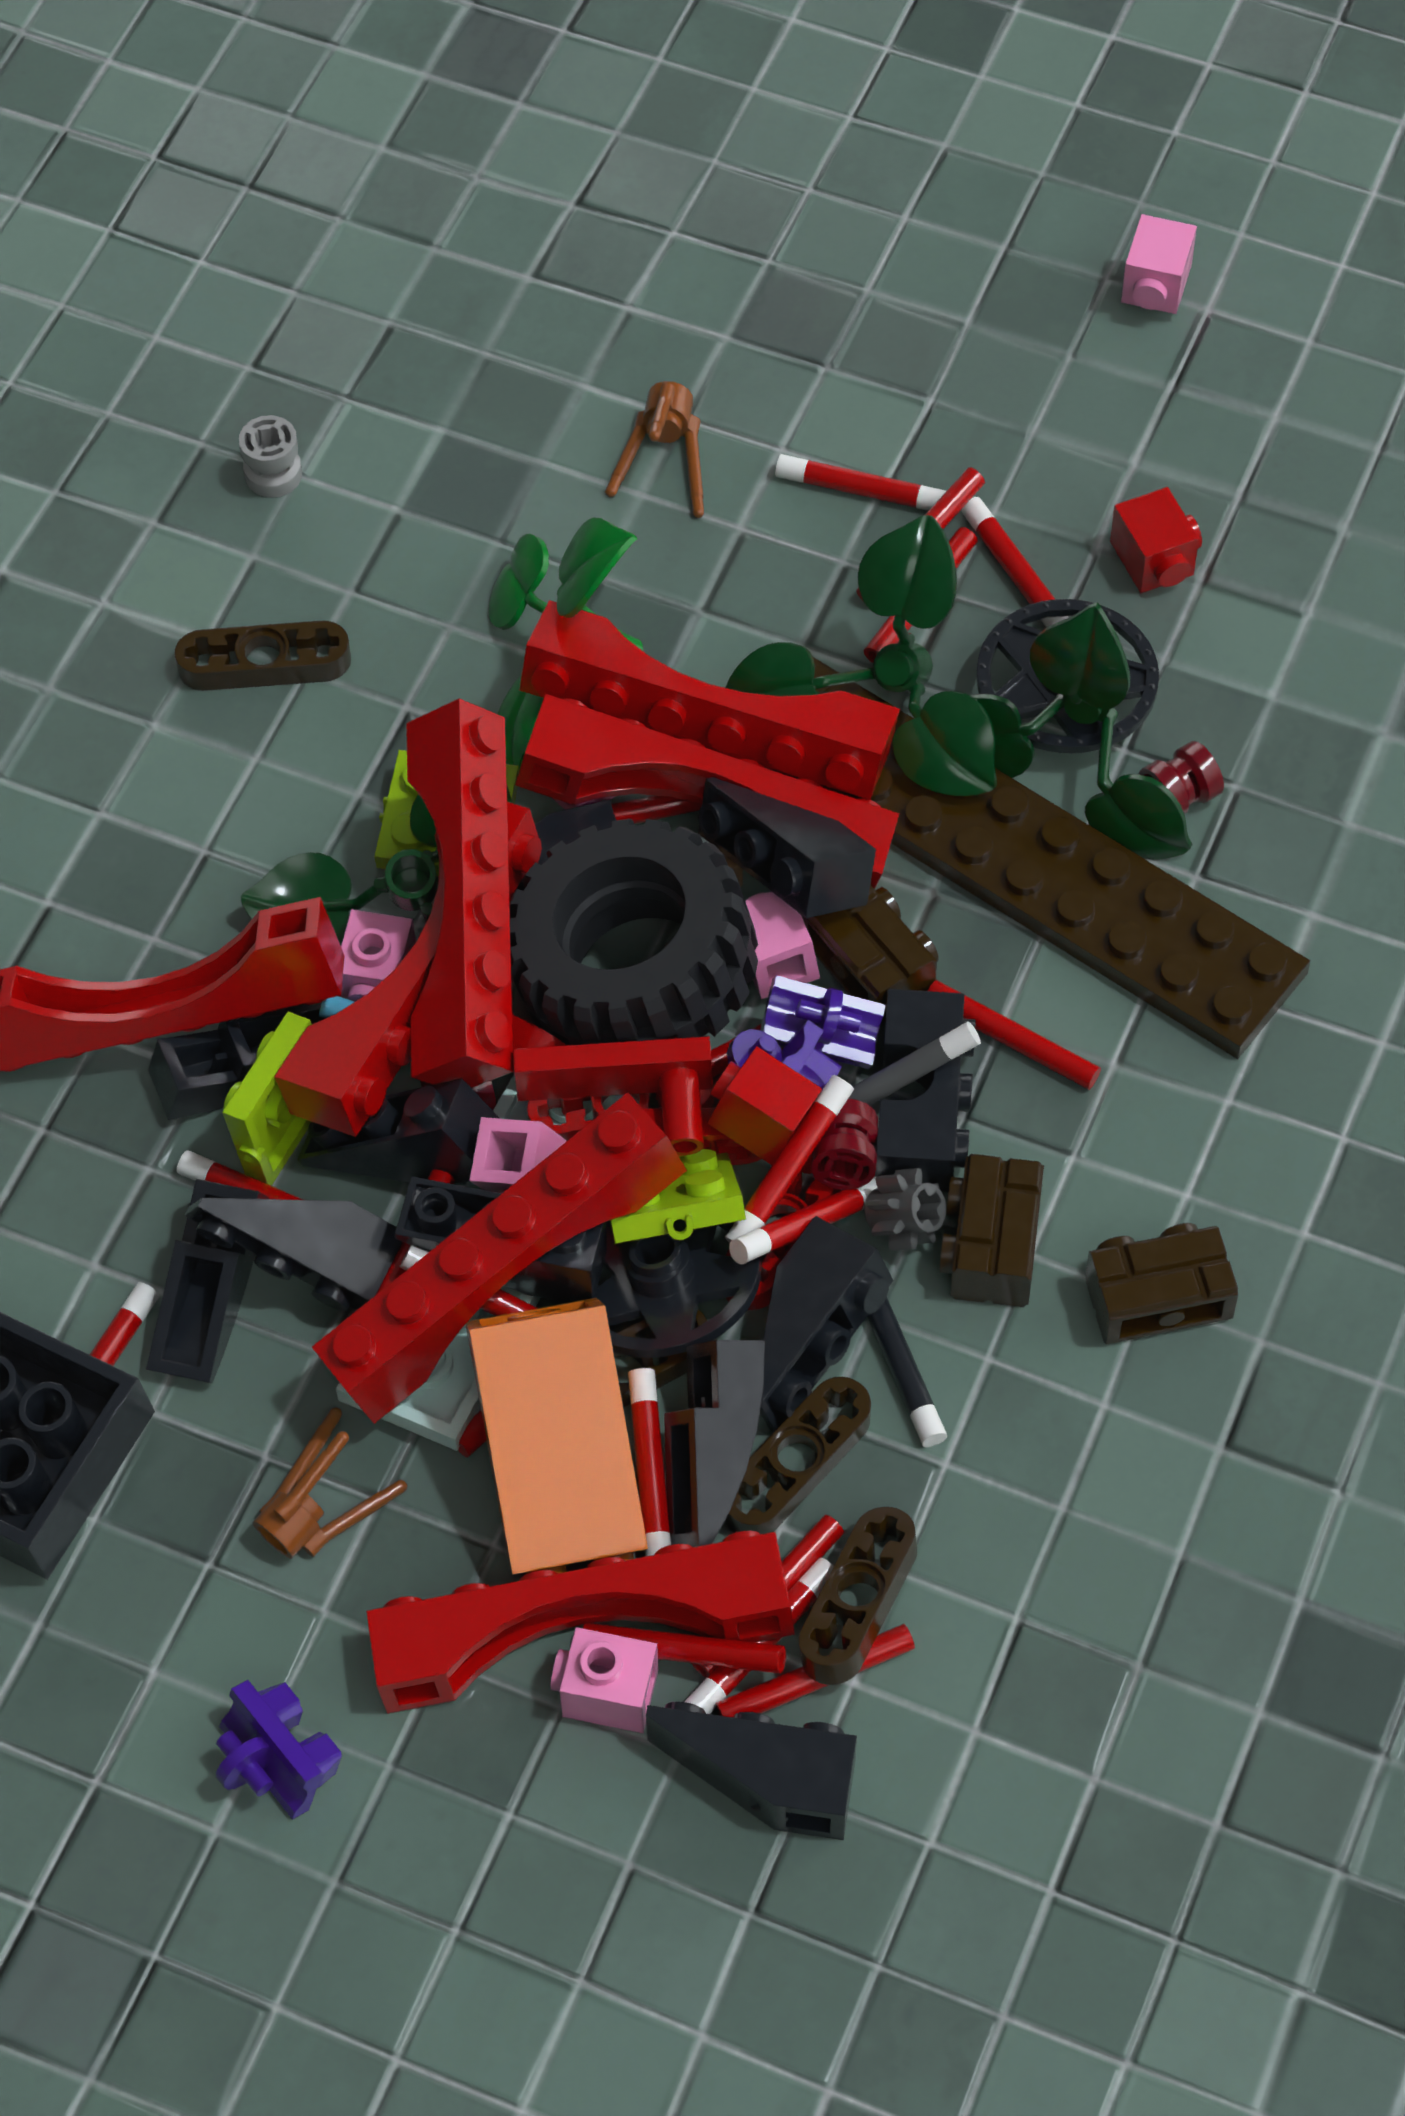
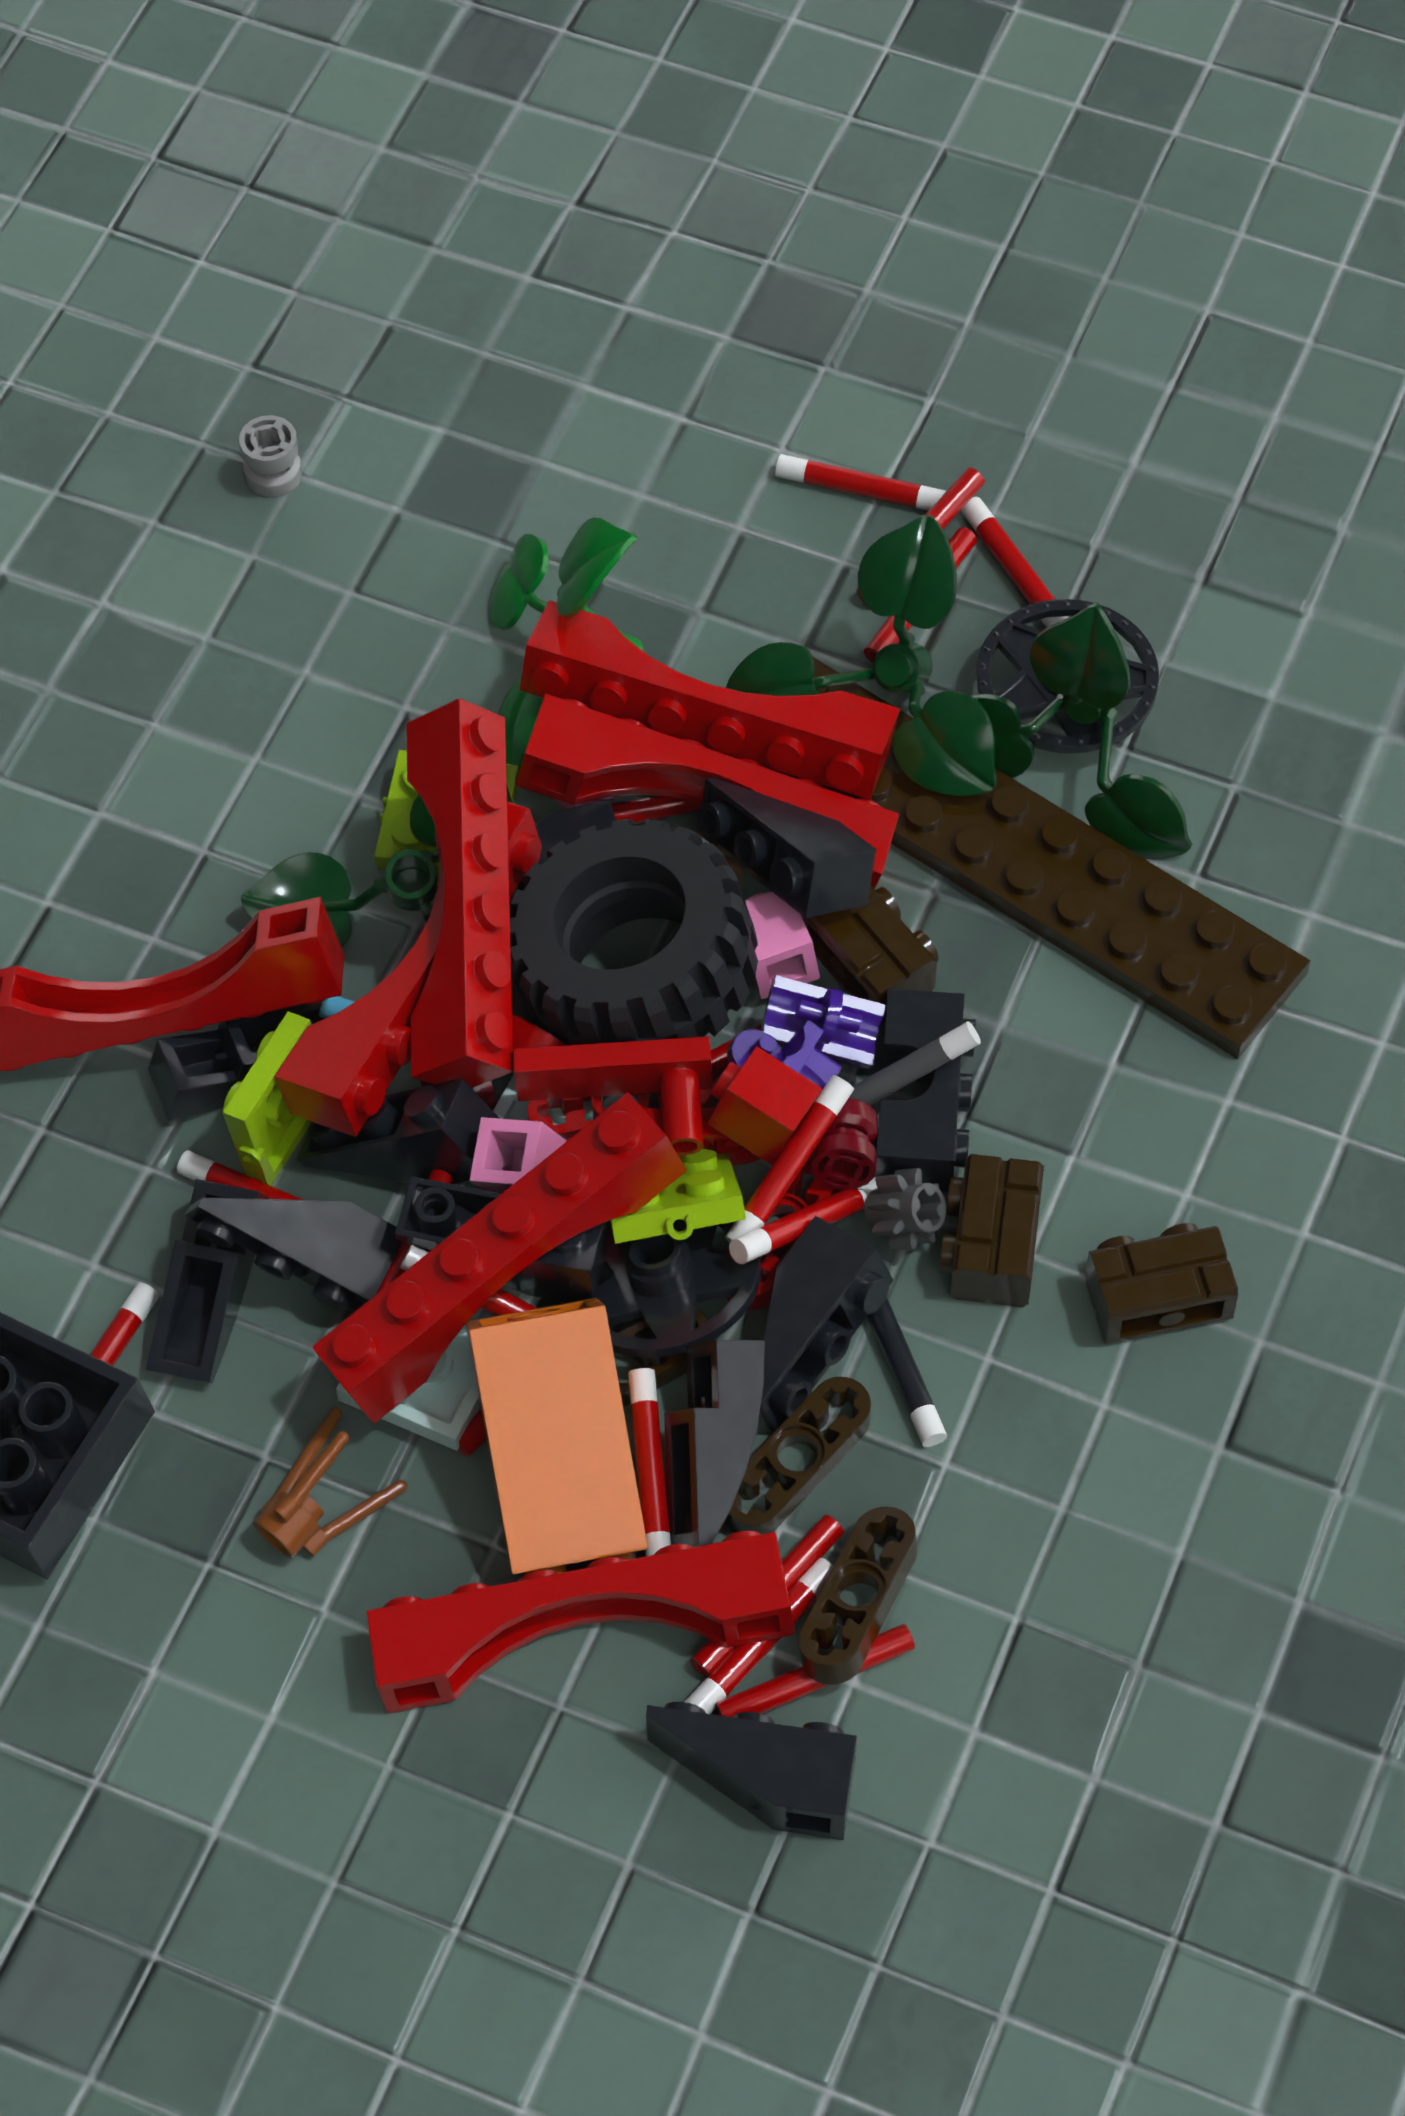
(267, 1754): dark purple hips -> none
(283, 671): dark brown beam -> none
(373, 950): bright pink brick -> none
(606, 1679): bright pink brick -> none
(665, 420): dark orange plant -> none
(705, 1649): red piece -> none
(1026, 1041): red bar -> none
(1155, 540): red brick -> none
(1158, 264): bright pink brick -> none
(1189, 775): dark red wheel -> none

